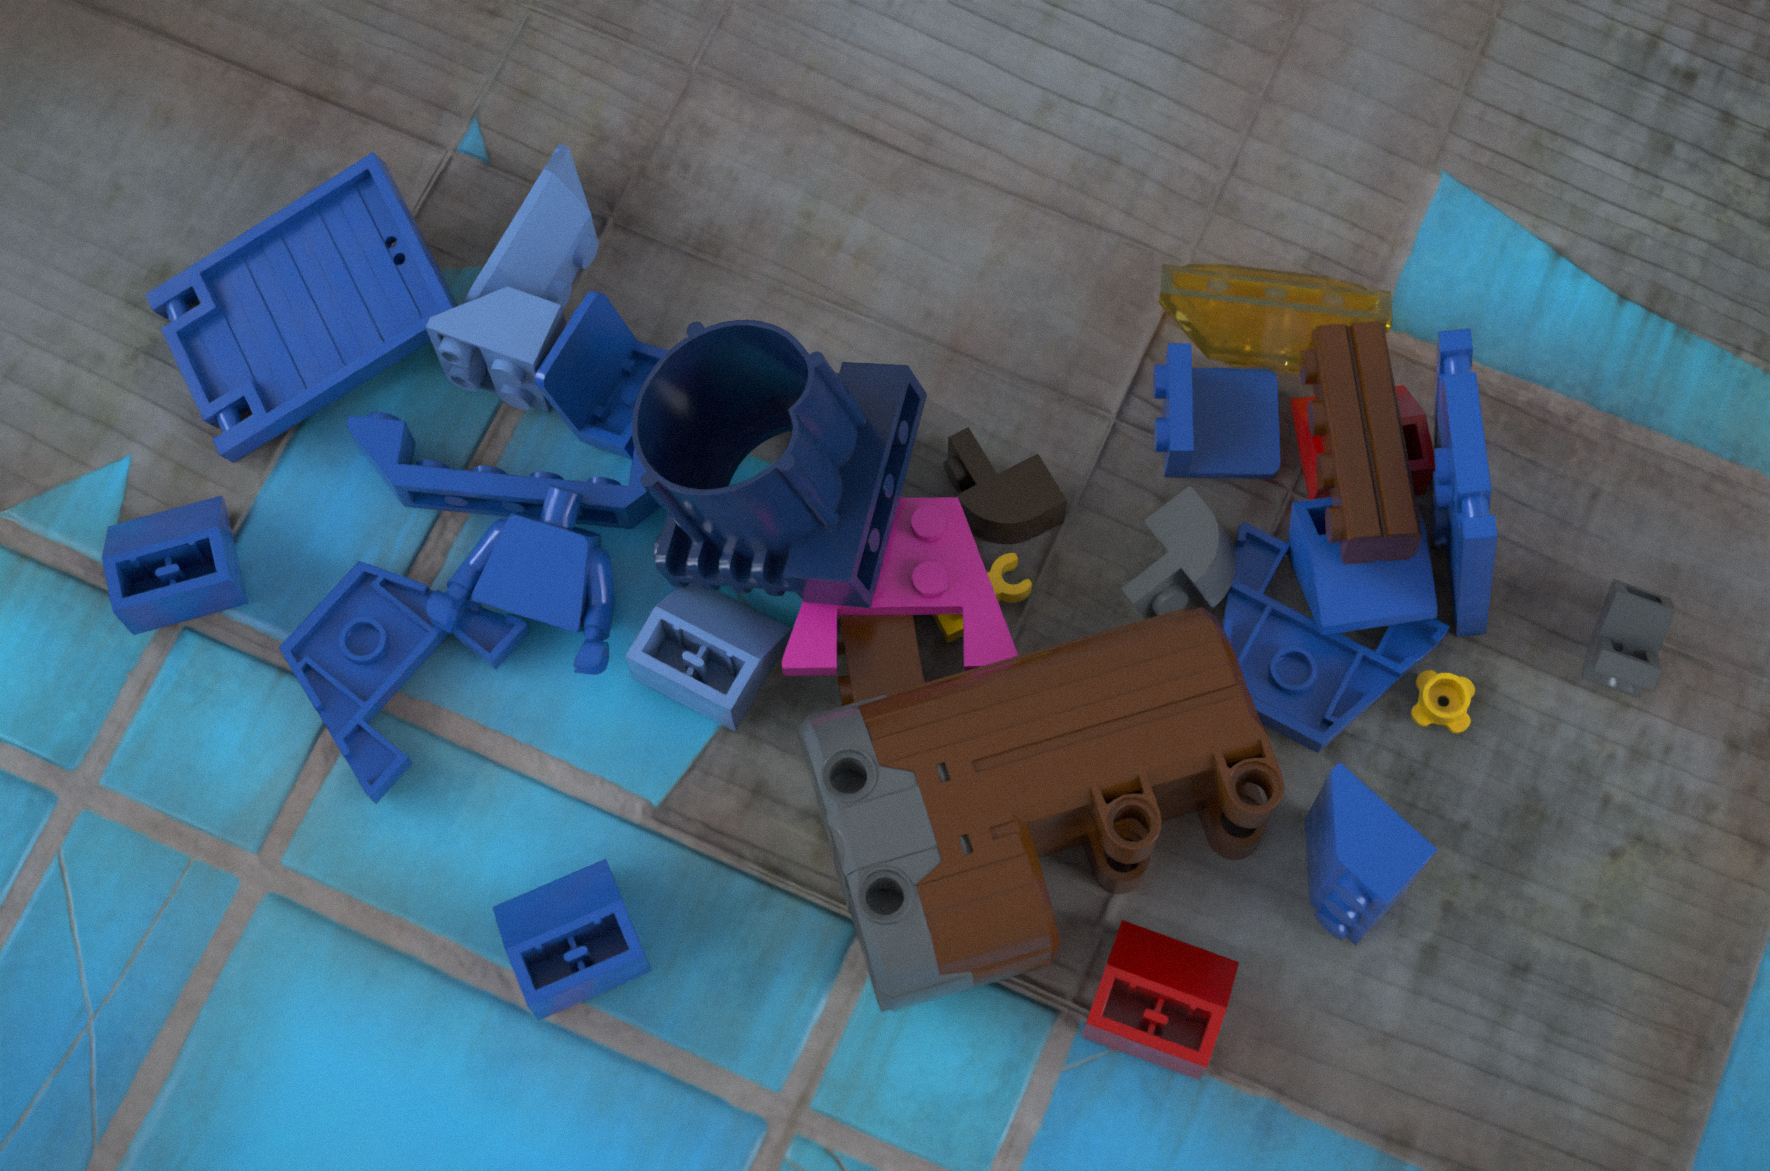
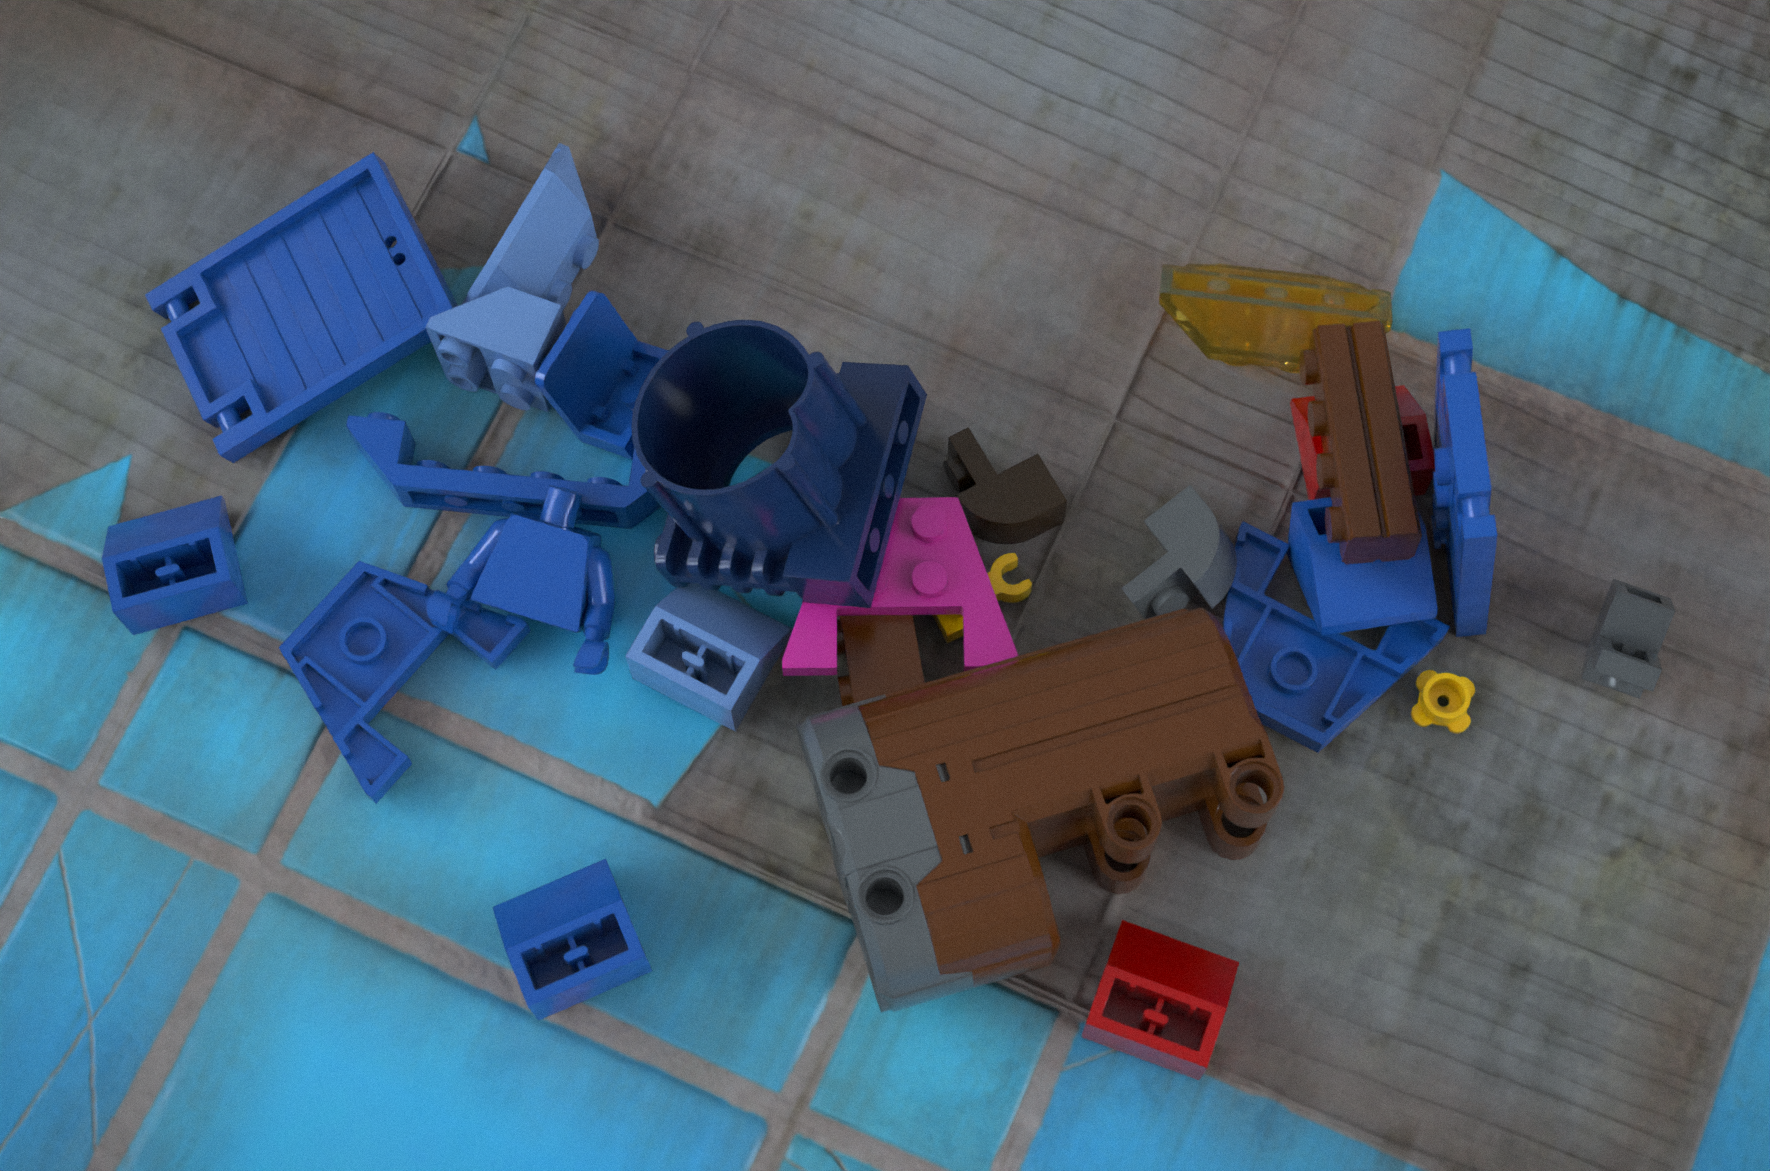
(1216, 419): blue bracket -> none
(1358, 855): blue slope -> none

